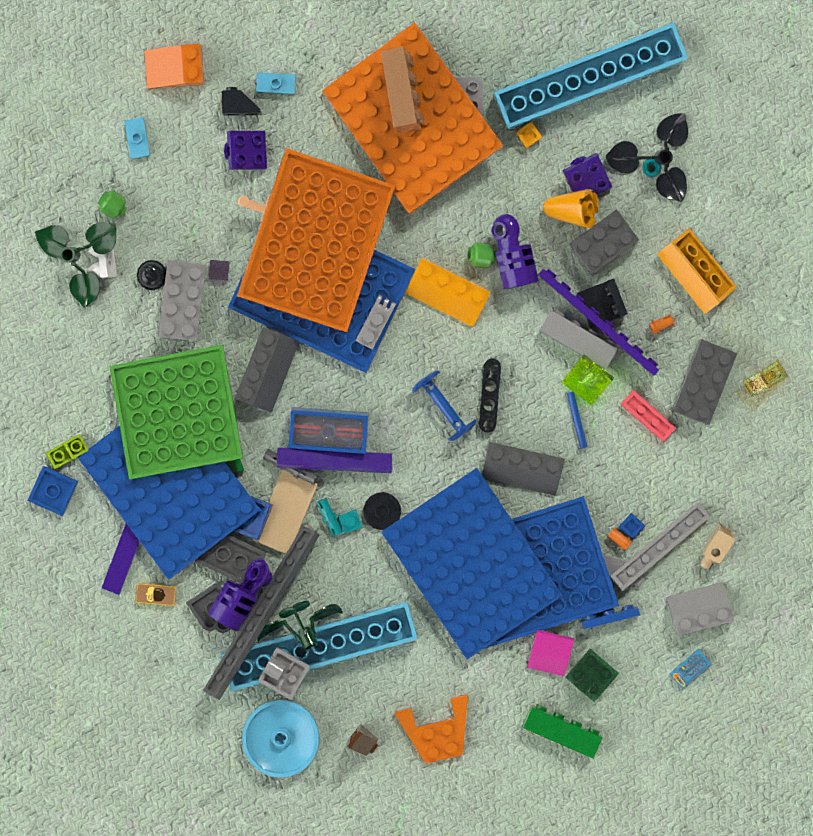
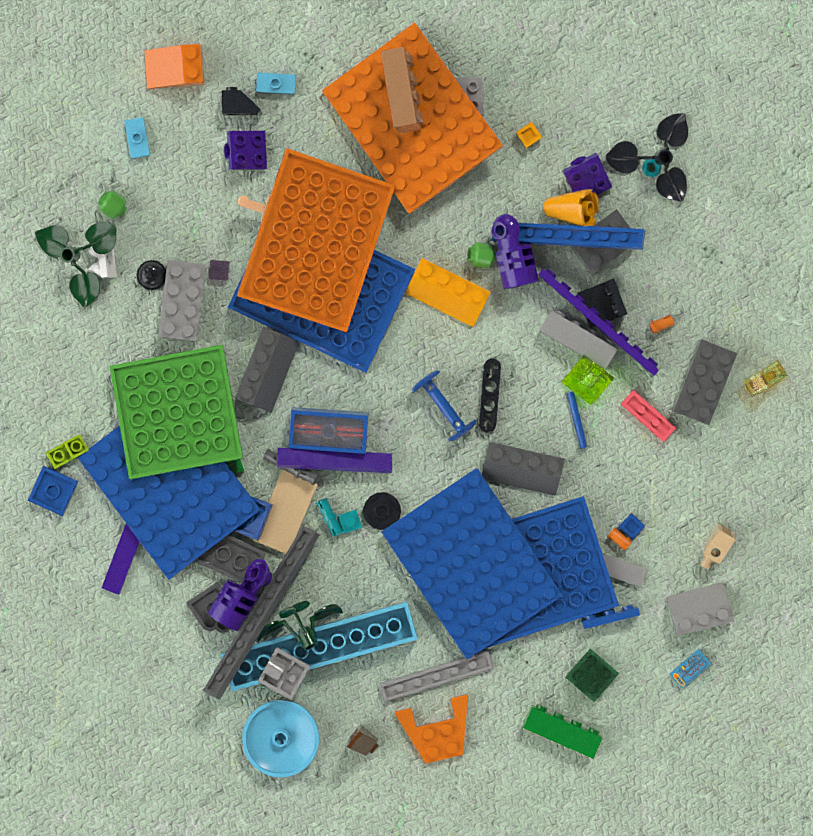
(156, 594): medium nougat tile -> none
(375, 323): light grey hinge -> none
(435, 676): none -> light grey tile
(550, 652): dark pink slope -> none
(581, 236): none -> blue plate
(590, 76): medium azure brick -> none
(659, 546): light grey plate -> none
(697, 270): light orange slope -> none

